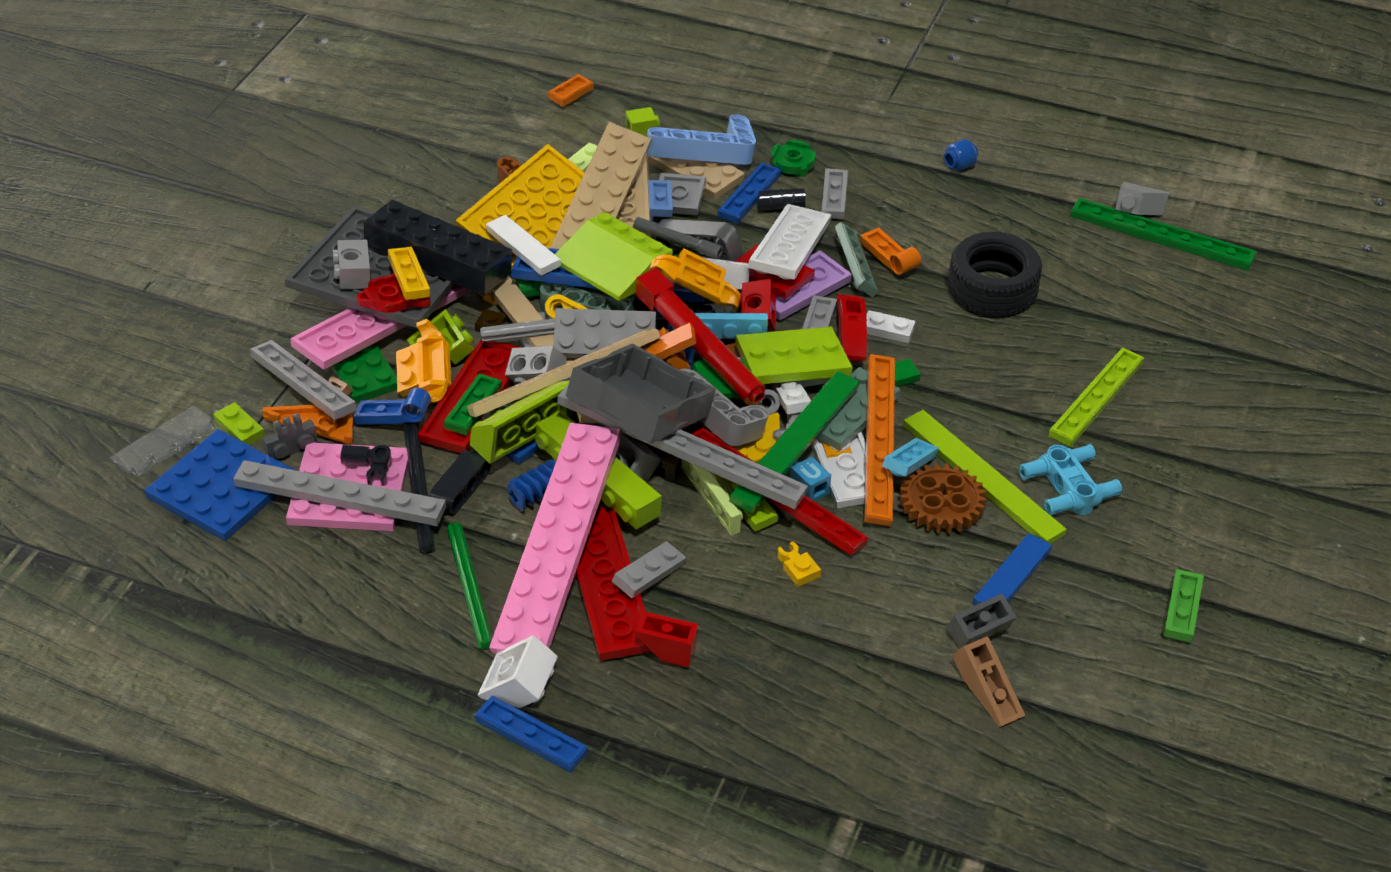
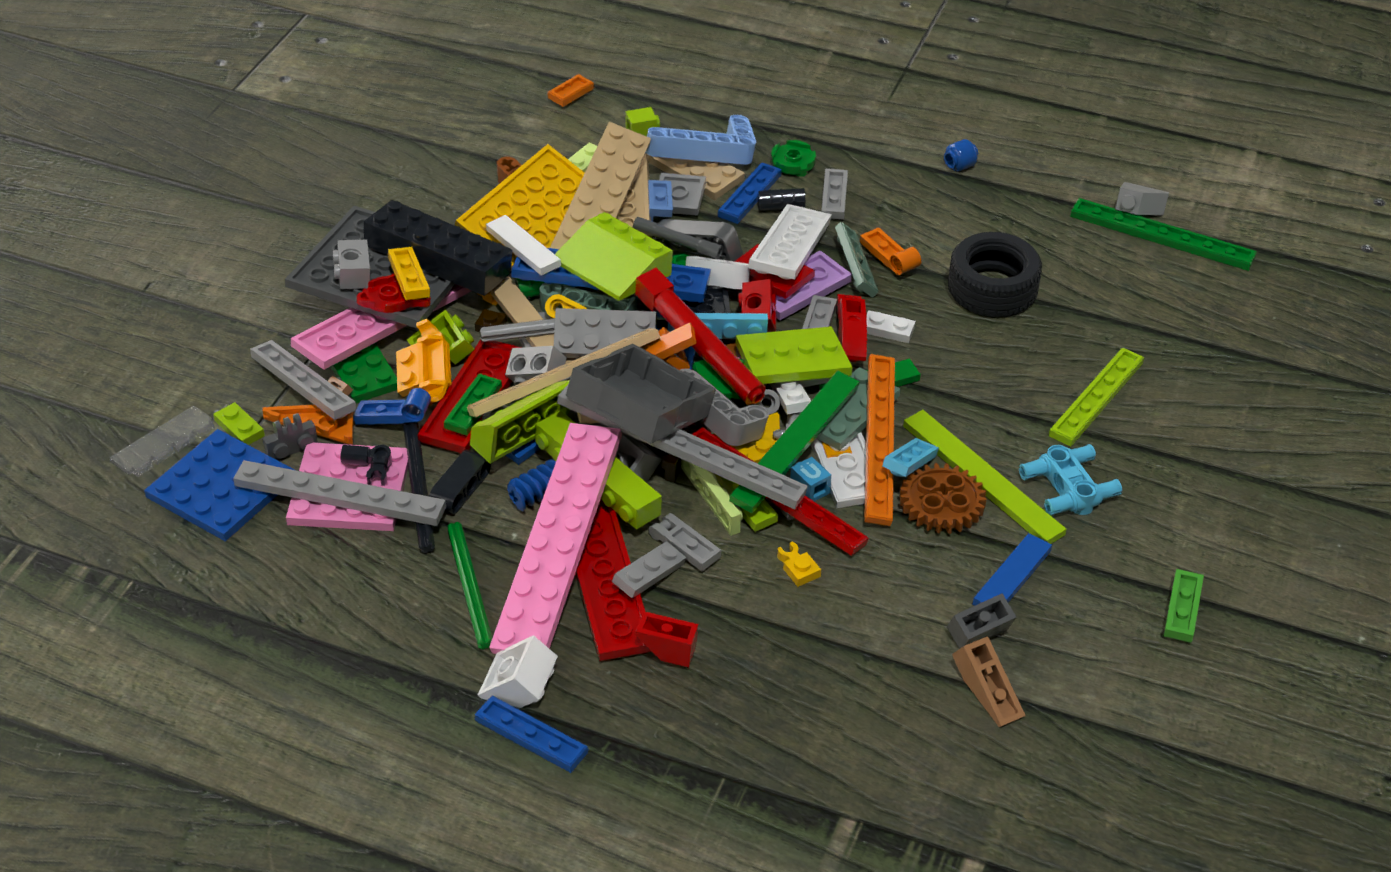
(686, 540): none -> light grey plate
(698, 276): light orange plate -> none

